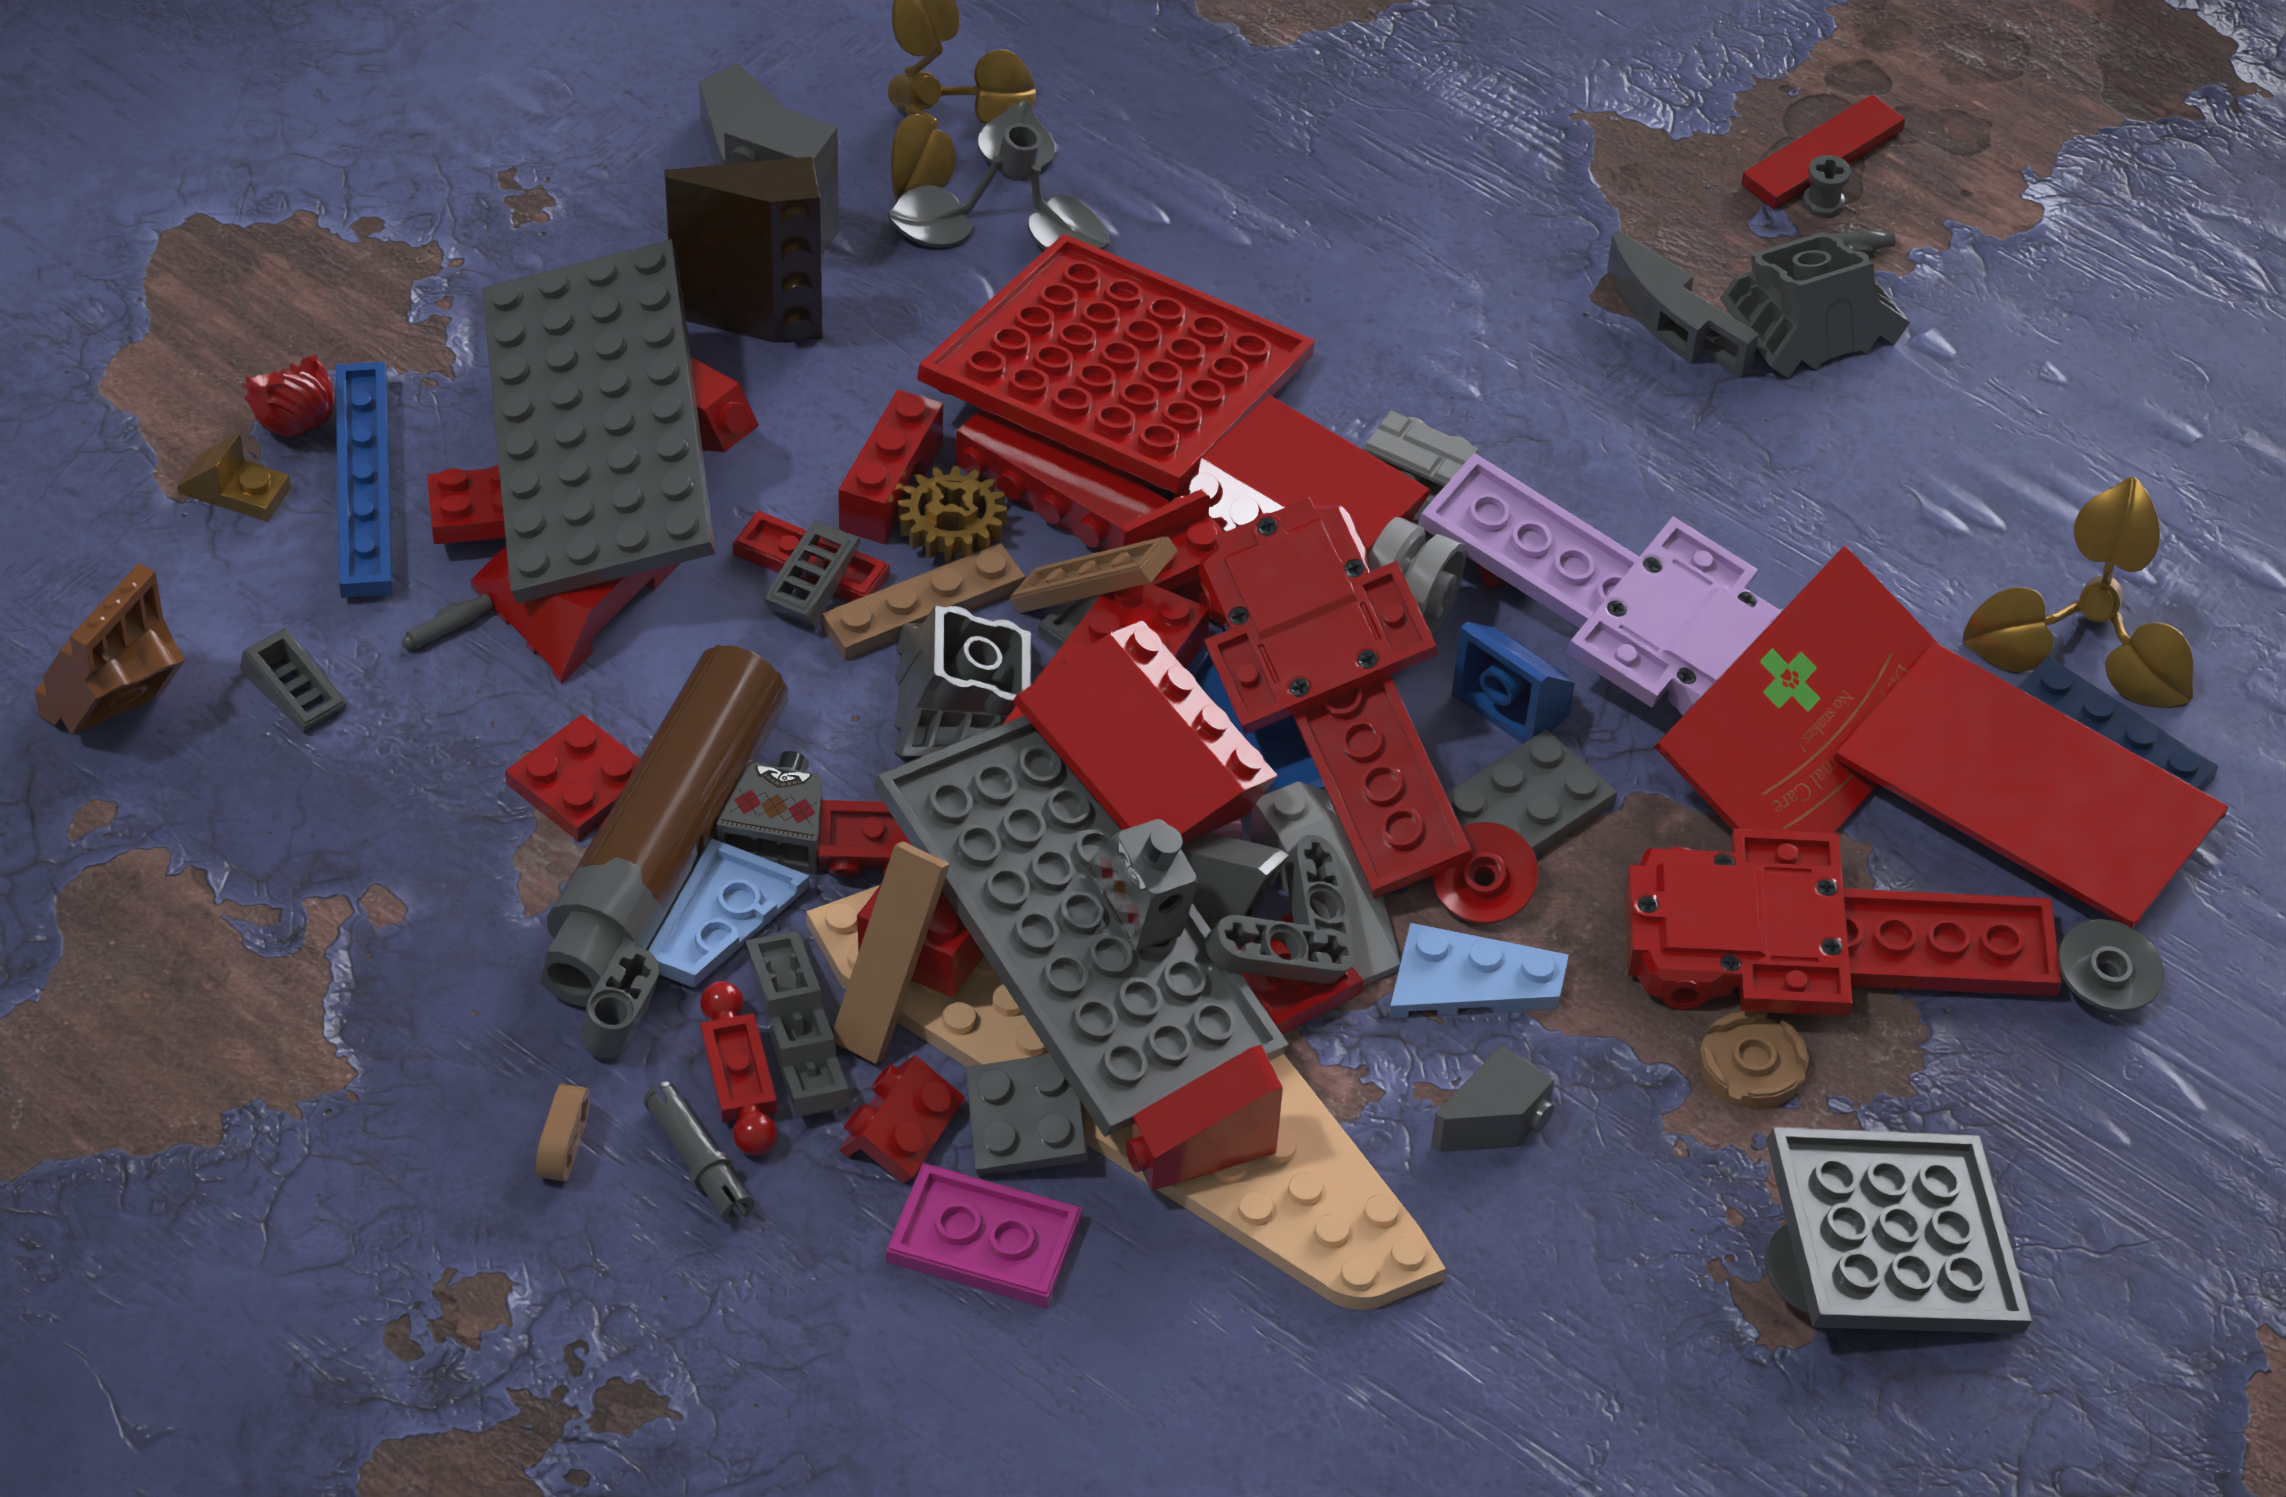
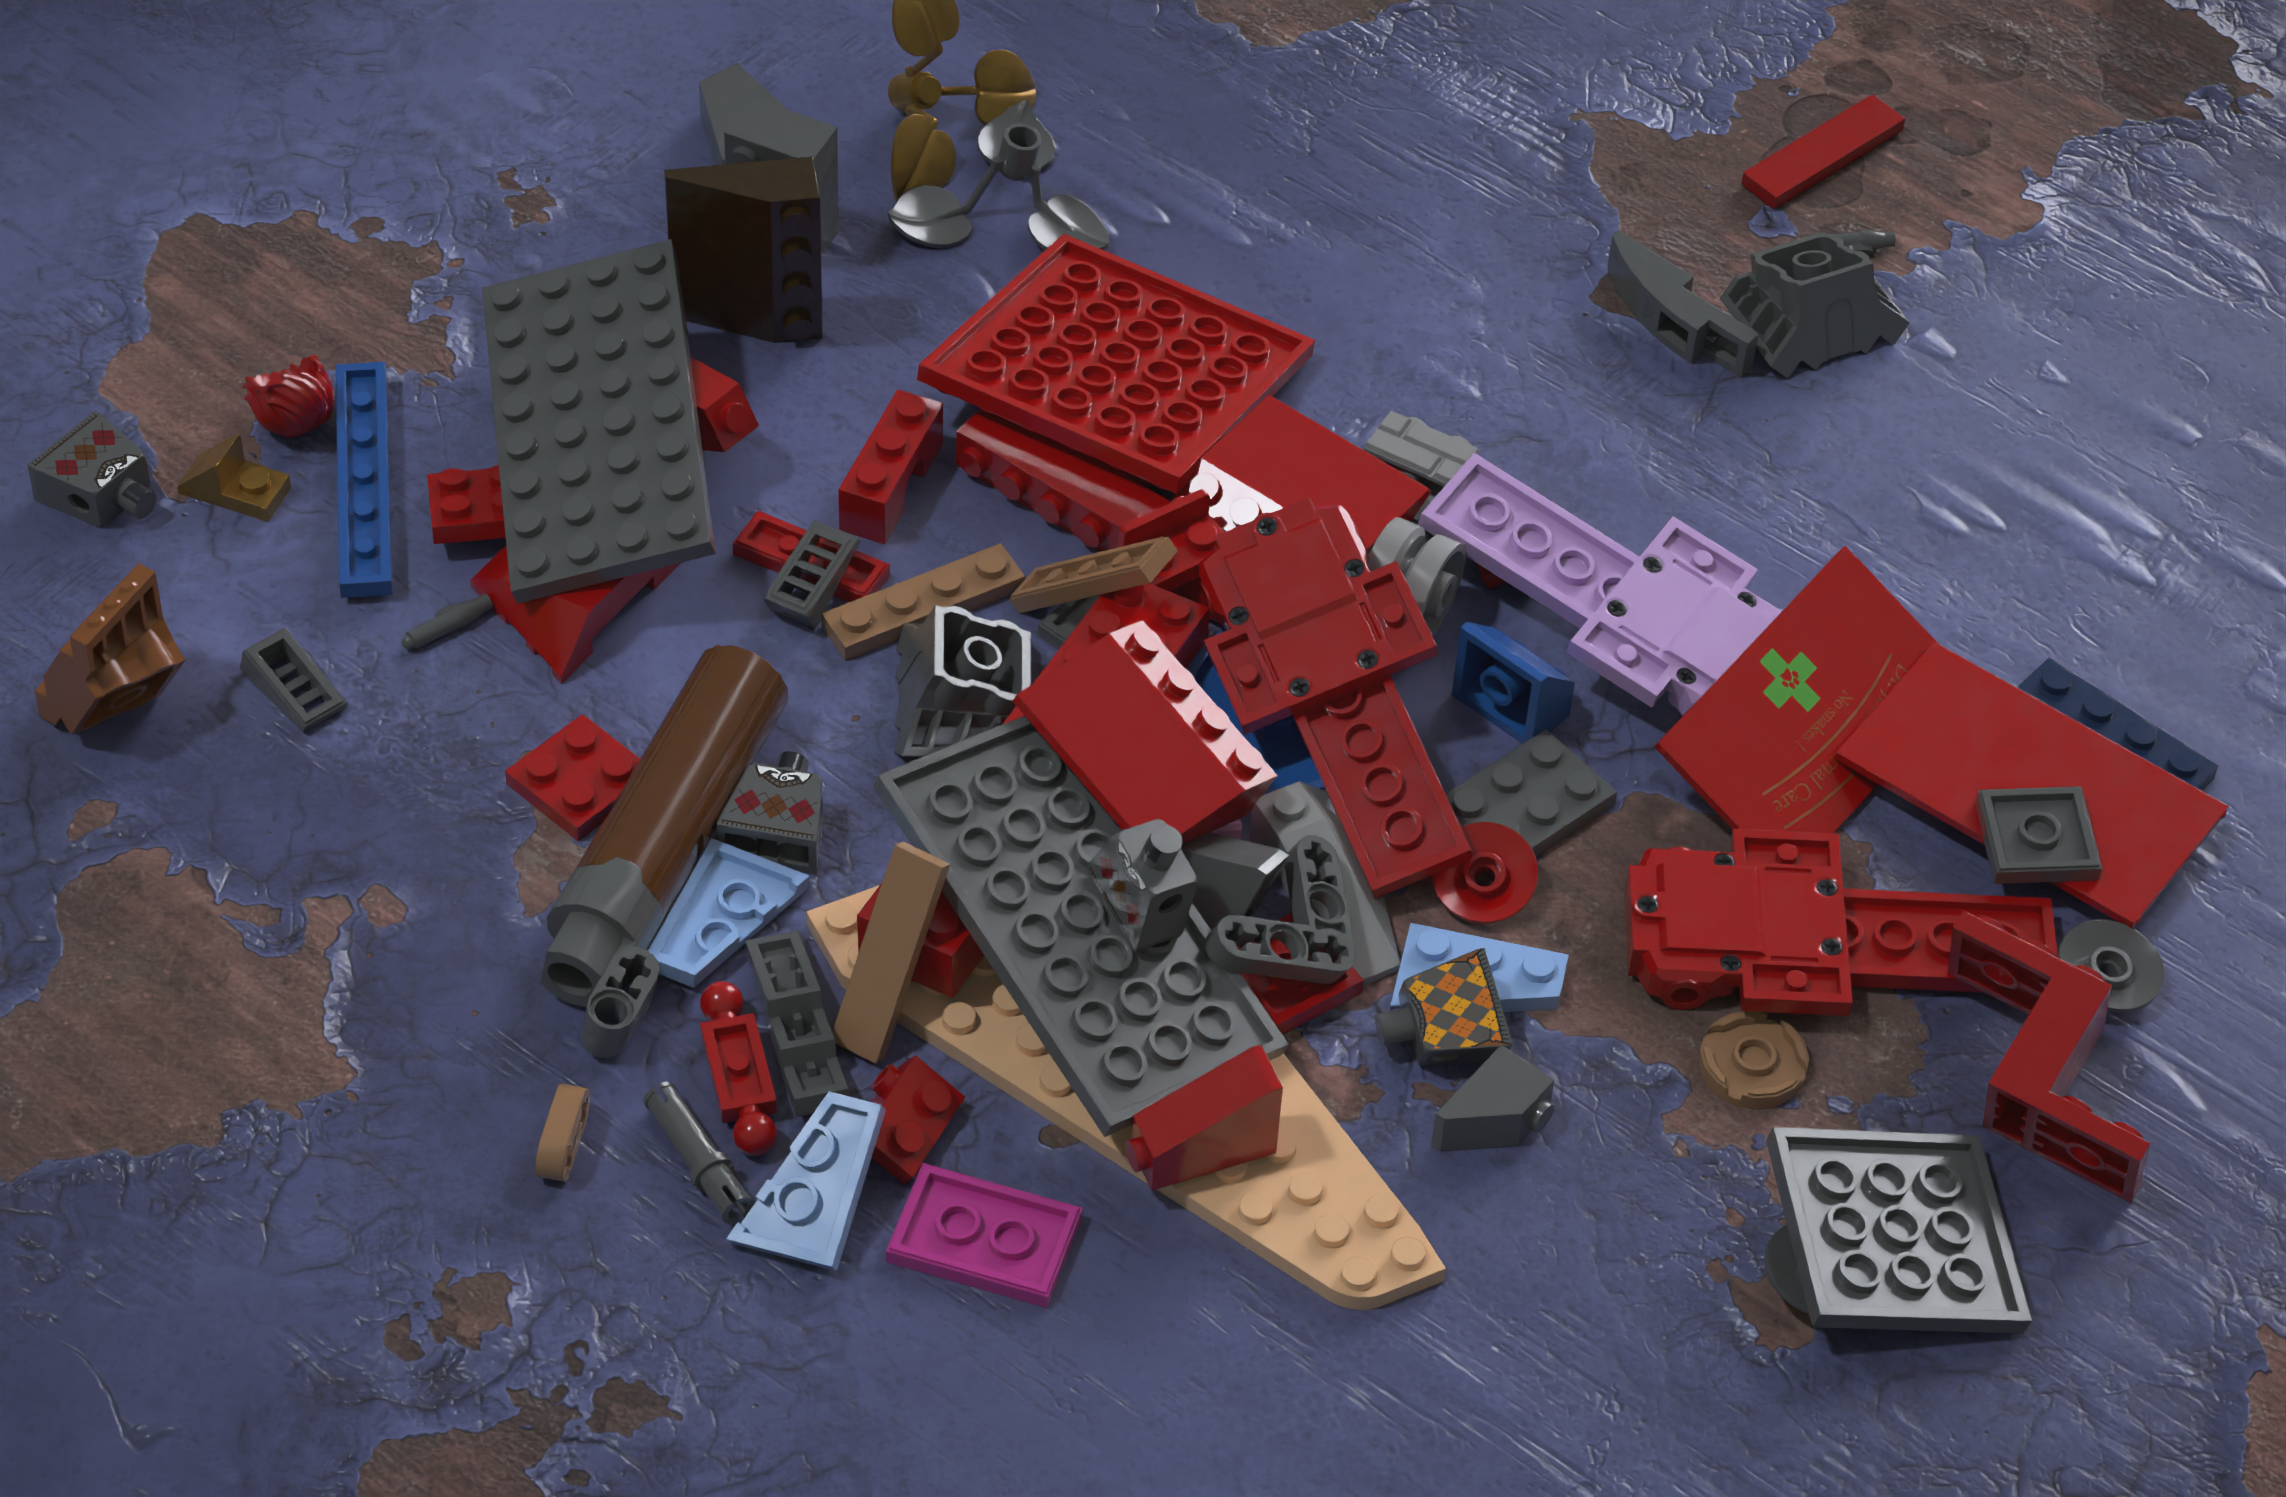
(93, 474): none -> dark grey torso
(818, 1186): none -> light blue wing
(856, 836): red bracket -> none
(952, 513): pearl gold gear -> none
(1024, 1116): dark grey plate -> none
(1448, 1013): none -> dark grey torso
(1827, 178): dark grey bush -> none
(2038, 835): none -> dark grey tile
(2063, 1025): none -> red bracket
(2112, 529): pearl gold plant -> none

